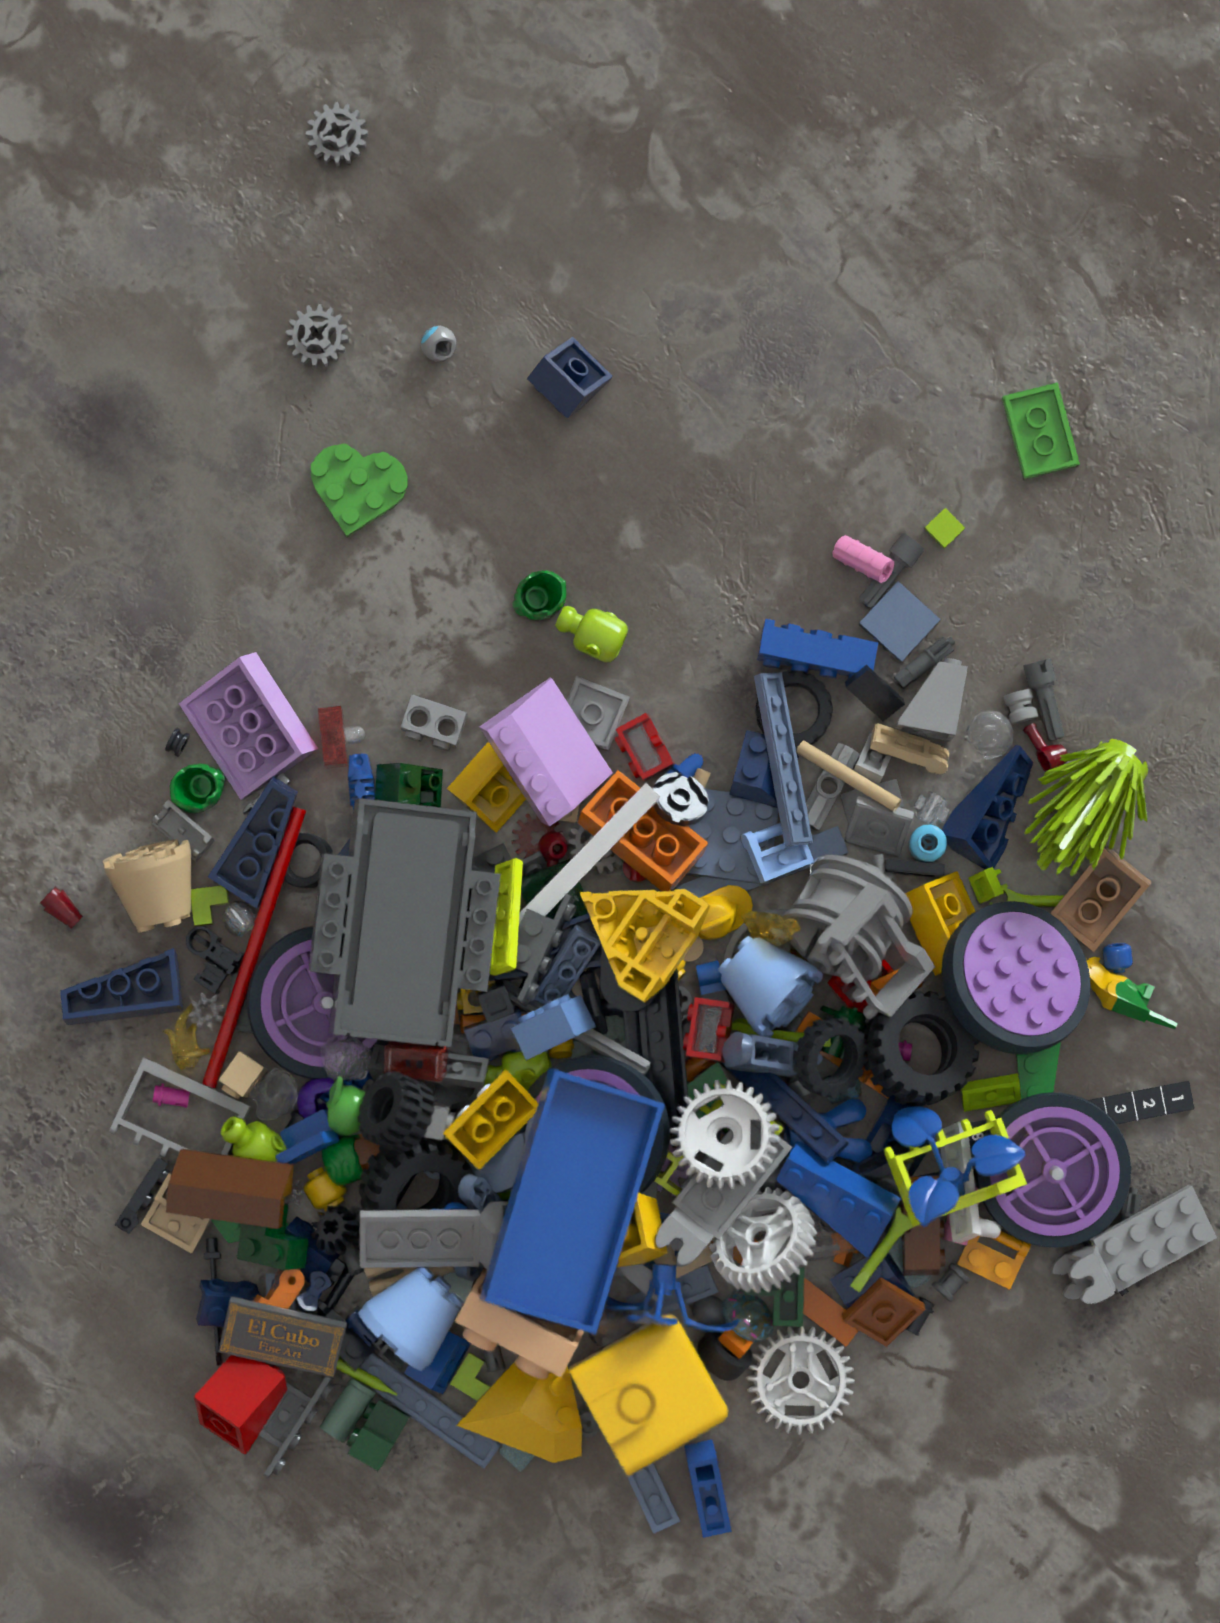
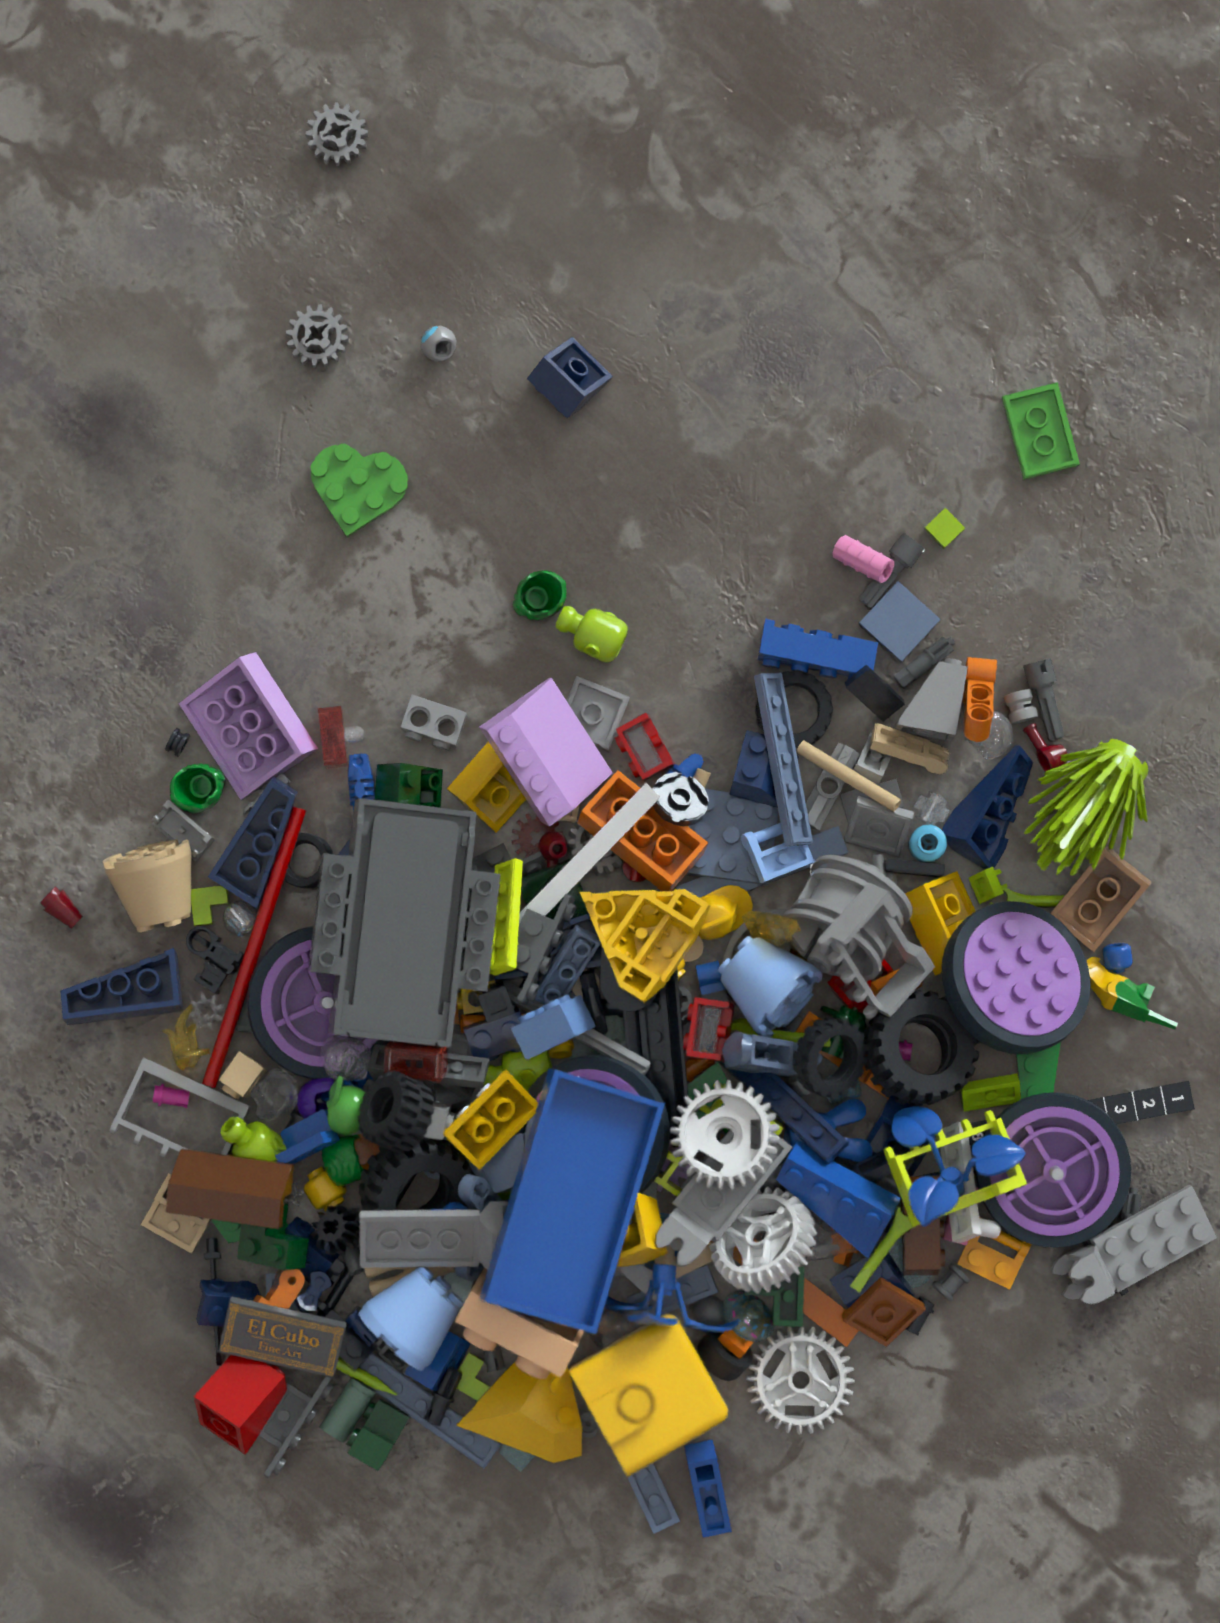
(128, 1219): black hinge -> none
(443, 1396): none -> black axle
(979, 698): none -> orange piece

